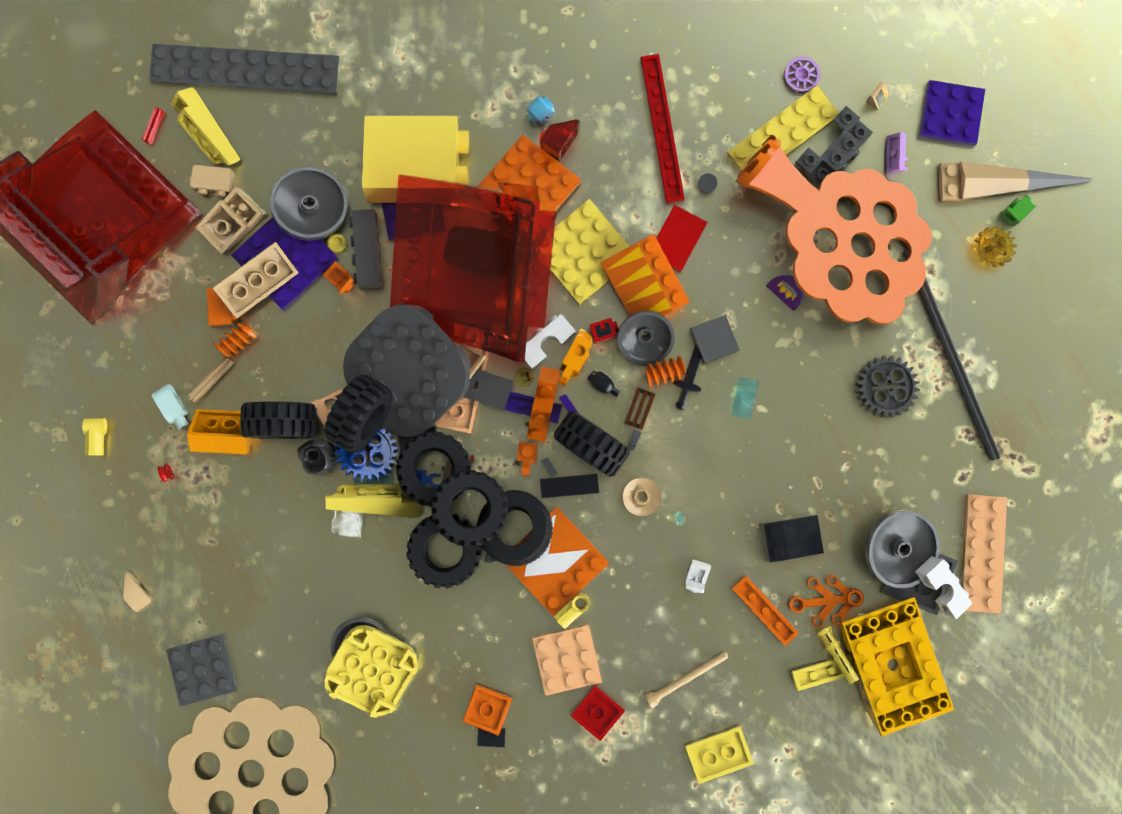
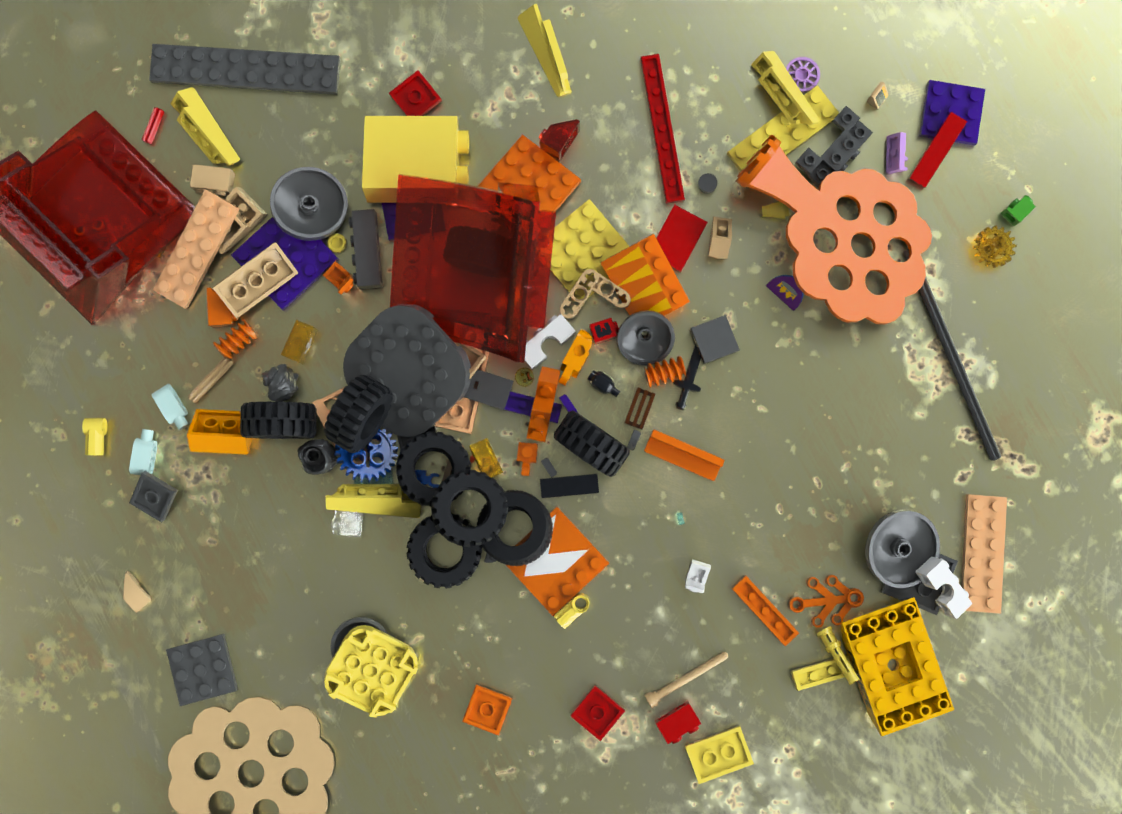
(143, 453): none -> light aqua piece
(153, 496): none -> dark grey tile
(165, 472): red bush -> none
(196, 249): none -> light nougat plate
(280, 382): none -> dark grey hair
(299, 342): none -> clear yellow brick
(415, 95): none -> red plate
(486, 458): none -> clear yellow tile
(491, 740): black piece -> none
(540, 110): medium azure head -> none
(544, 43): none -> light yellow wedge
(567, 660): light nougat plate -> none
(596, 287): none -> tan beam
(651, 501): tan dish -> none
(678, 722): none -> red brick
(684, 455): none -> orange panel
(720, 237): none -> tan slope
(744, 398): clear light blue tile -> none
(776, 210): none -> light yellow cone
(783, 89): none -> light yellow wedge
(791, 538): black slope -> none
(885, 369): dark grey gear -> none
(937, 149): none -> red tile
(971, 180): tan plate -> none

